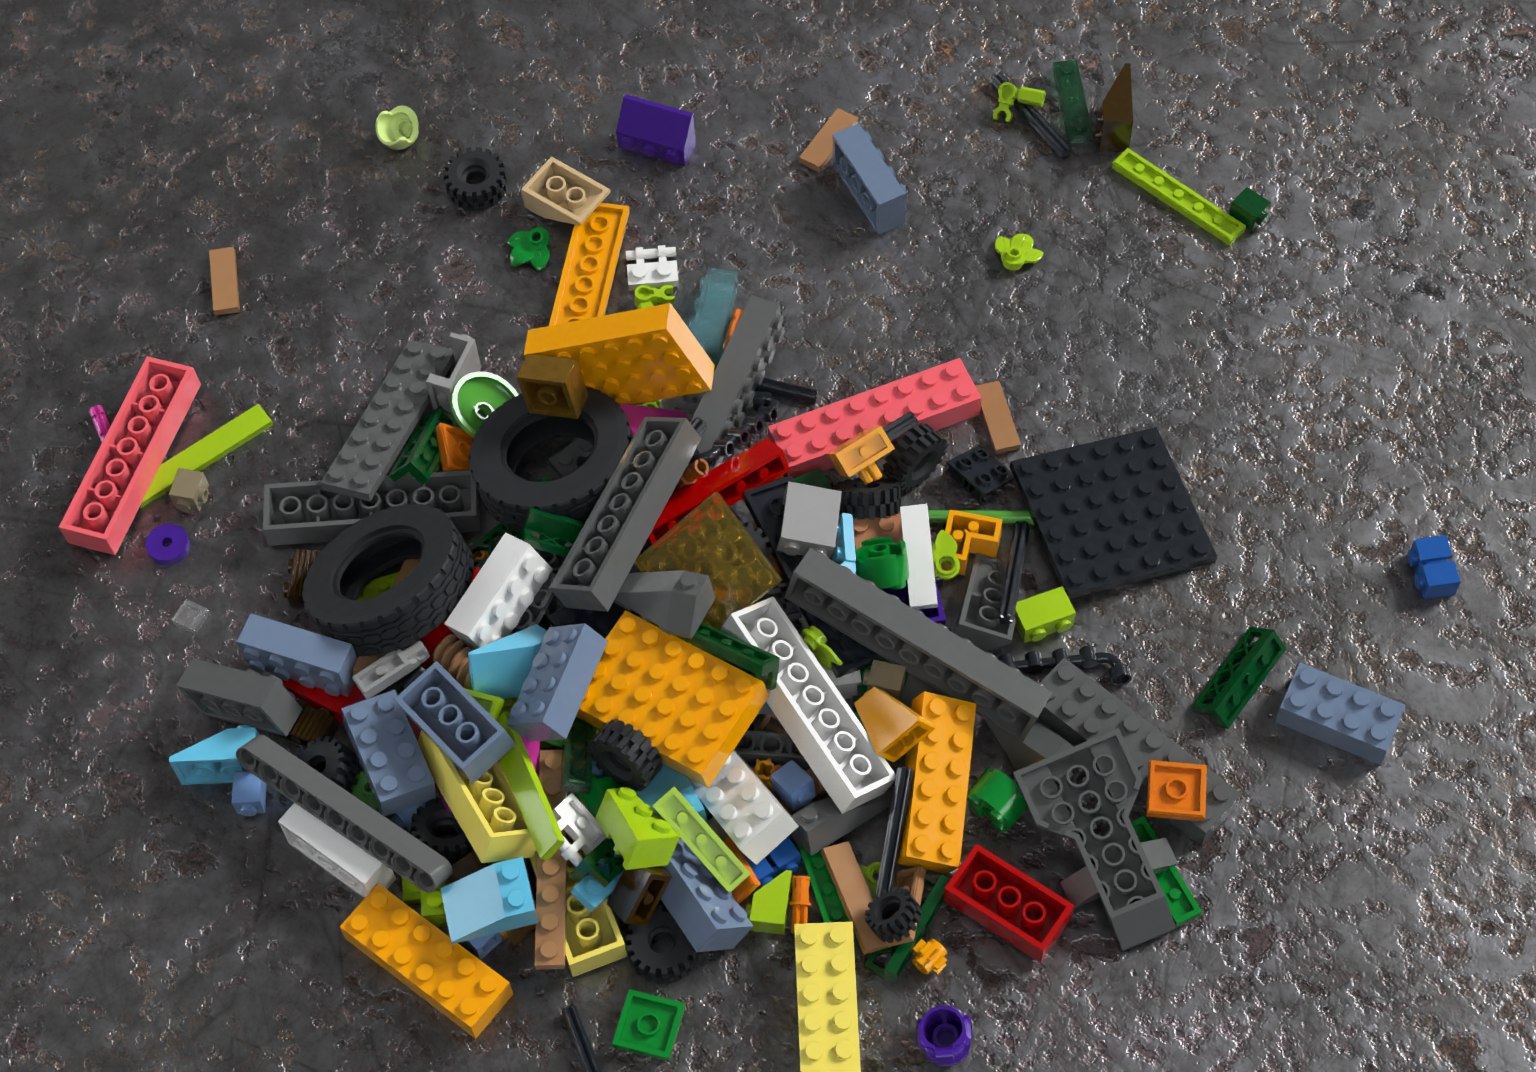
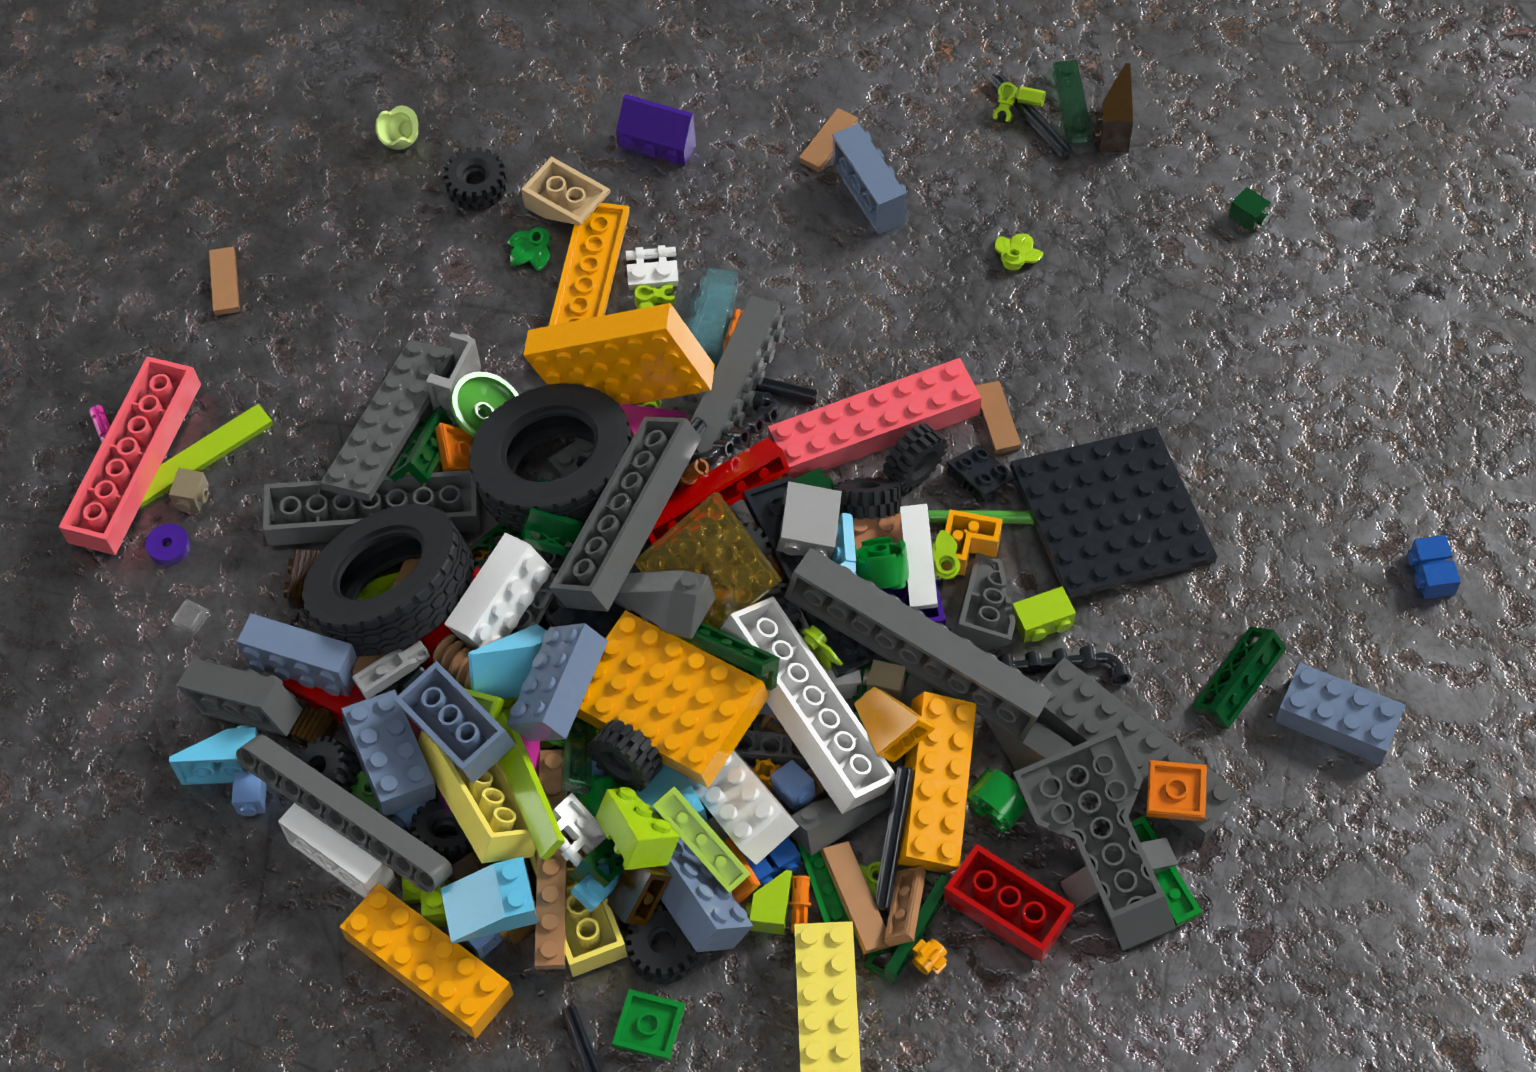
(552, 386): pearl gold brick -> none
(871, 444): light orange piece -> none
(898, 925): black tyre -> none
(944, 1035): dark purple helmet -> none
(1013, 572): black axle -> none
(1178, 196): lime tile -> none

